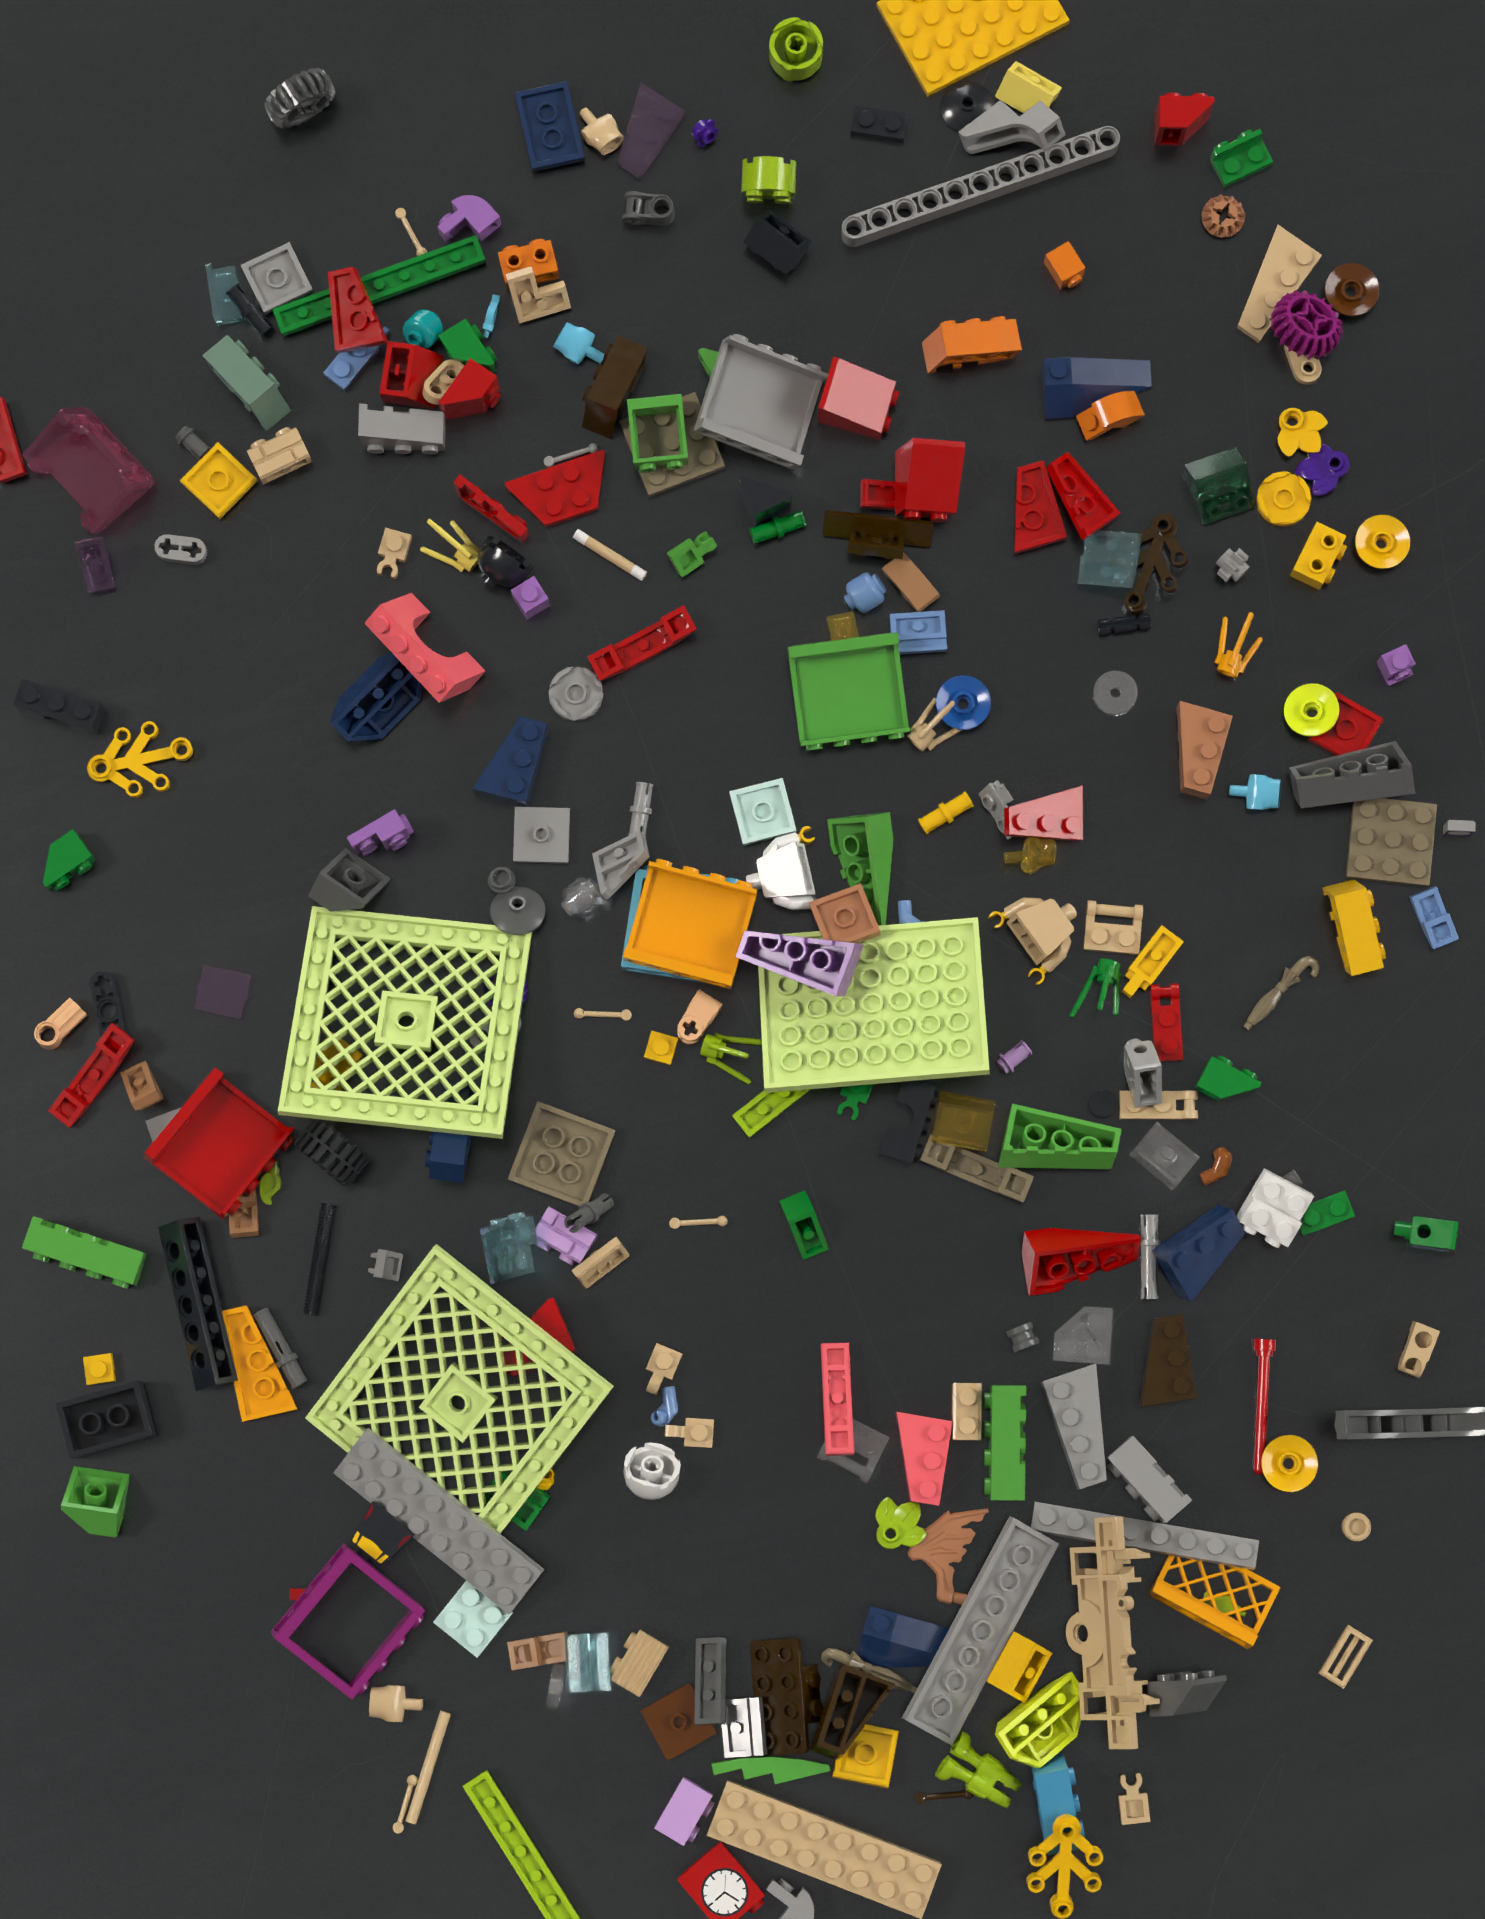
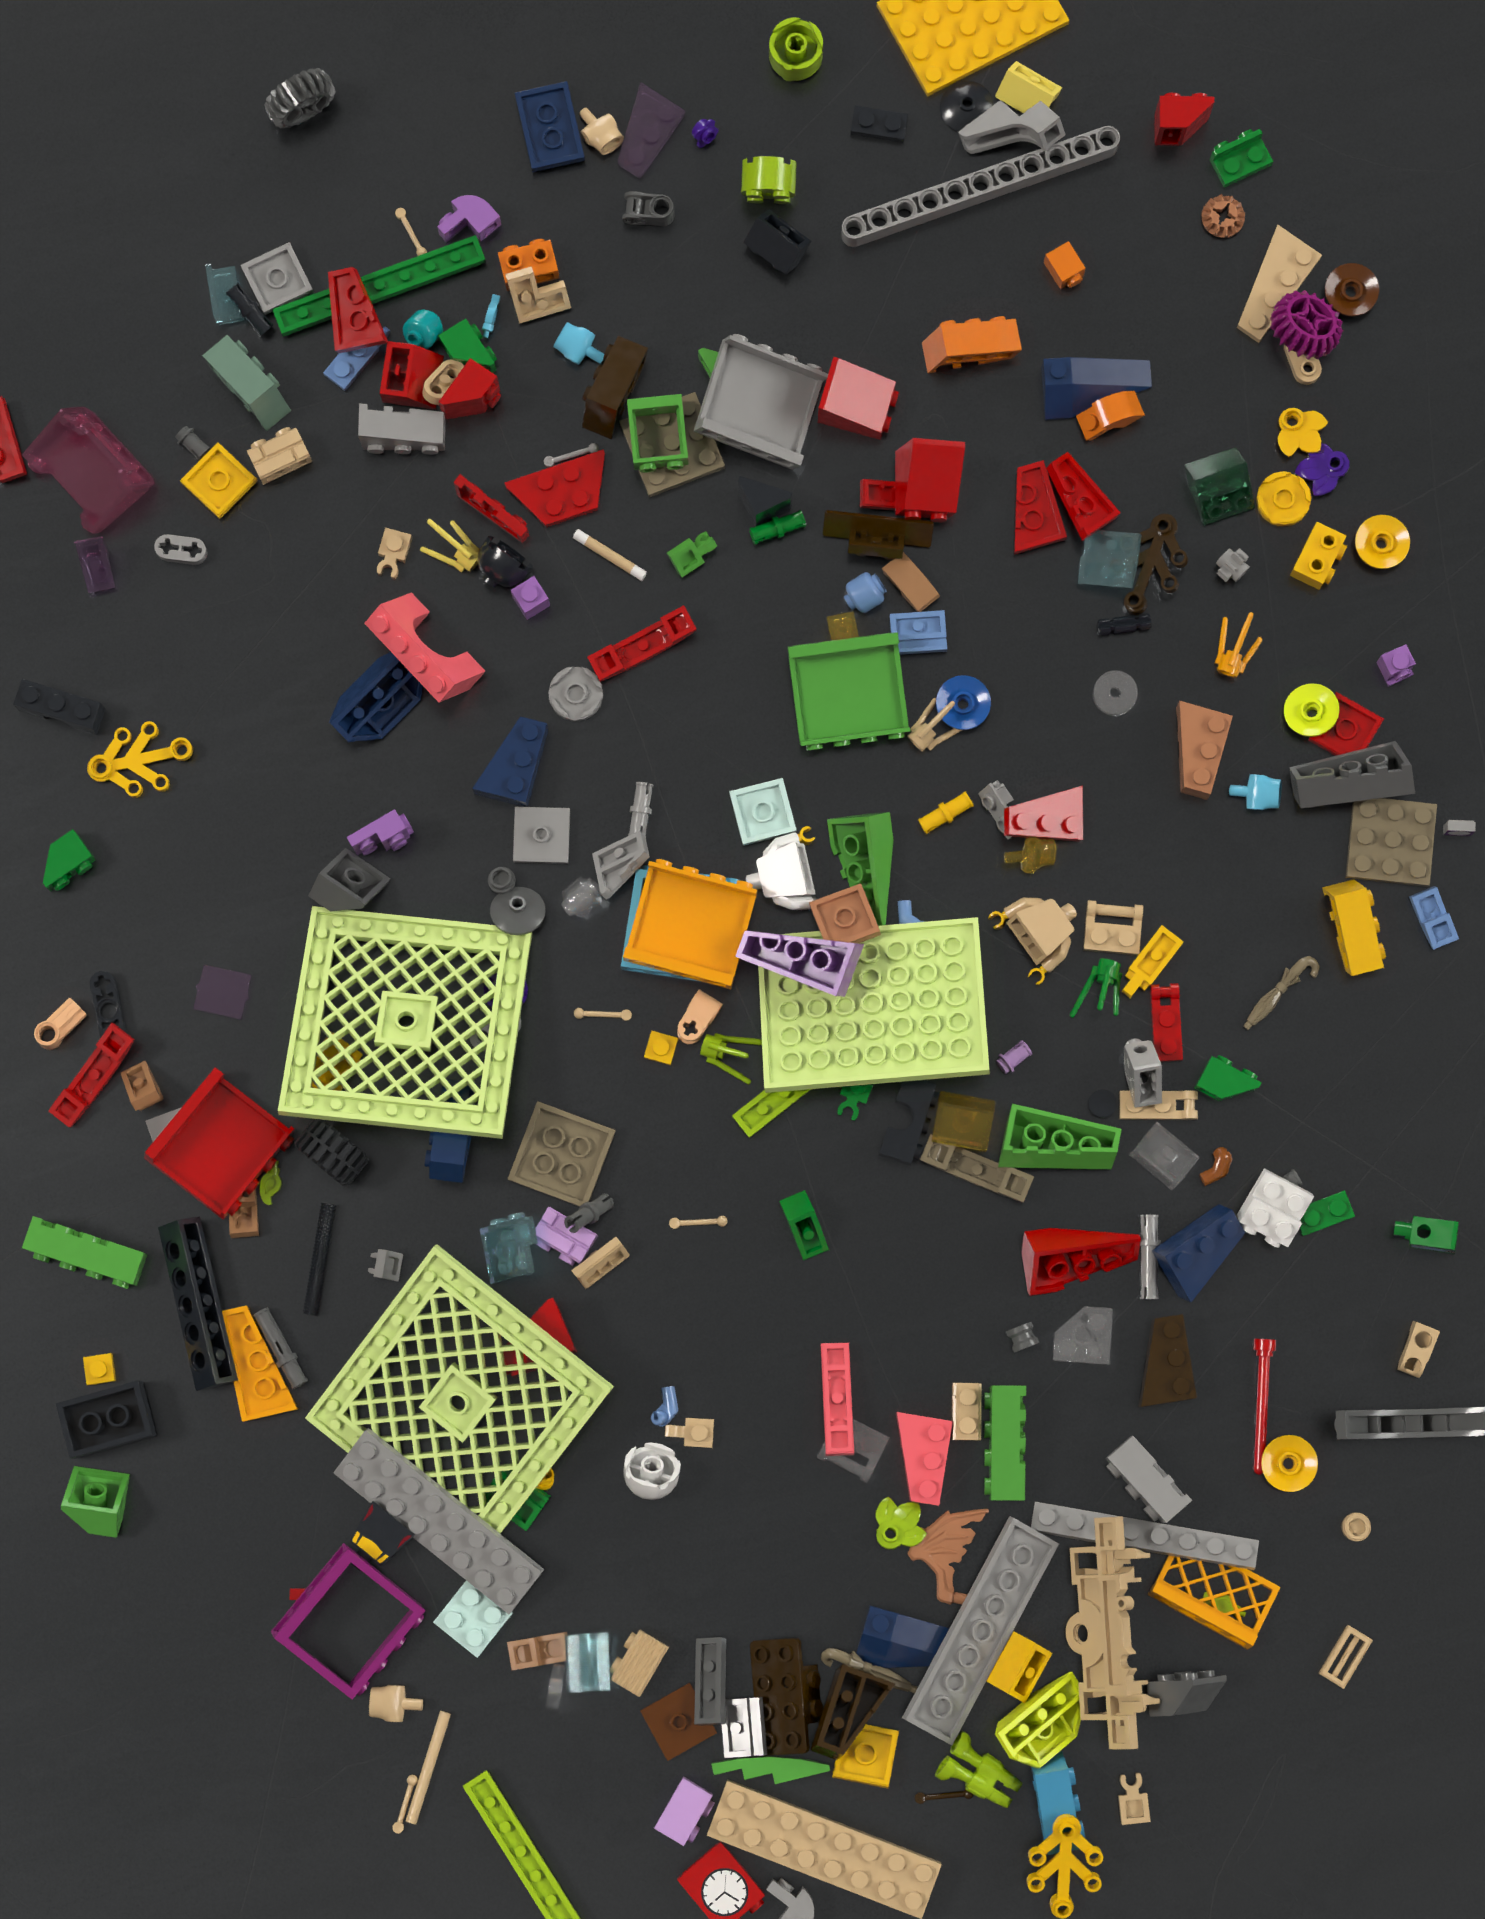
(662, 1365): tan plate -> none
(1077, 1417): light grey wedge -> none

